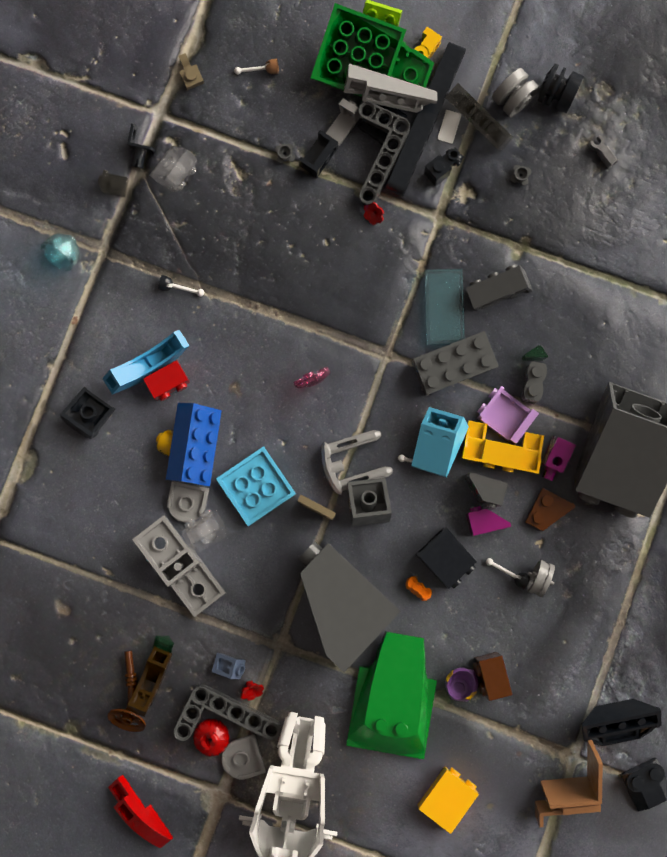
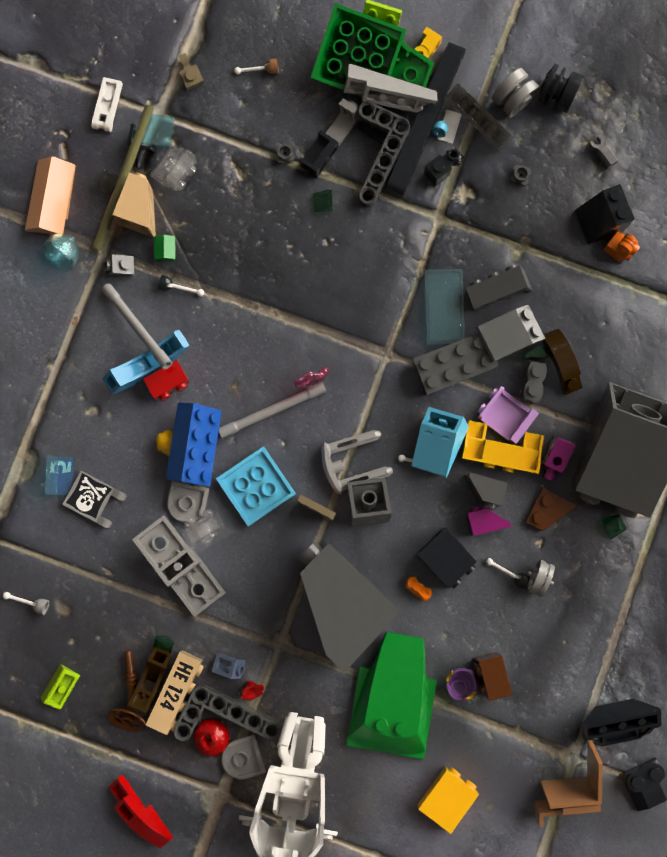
(40, 606): none -> hinge
(50, 196): none -> light nougat slope
(59, 475): none -> clear light blue panel
(59, 687): none -> lime slope
(86, 413): black slope -> none
(90, 498): none -> flag
(107, 104): none -> white plate
(119, 265): none -> bracket
(125, 170): none -> olive piece
(136, 205): none -> tan slope
(159, 131): none -> clear light blue piece
(159, 355): none -> light grey piece
(164, 248): none -> green piece
(174, 692): none -> tan brick
(234, 427): none -> light grey piece
(323, 201): none -> clear green slope
(373, 213): red plant -> none
(440, 129): none -> medium azure hinge
(510, 333): none -> dark grey slope
(564, 361): none -> dark brown arch
(605, 214): none -> black slope
(613, 525): none -> clear green slope
(622, 247): none -> orange brick

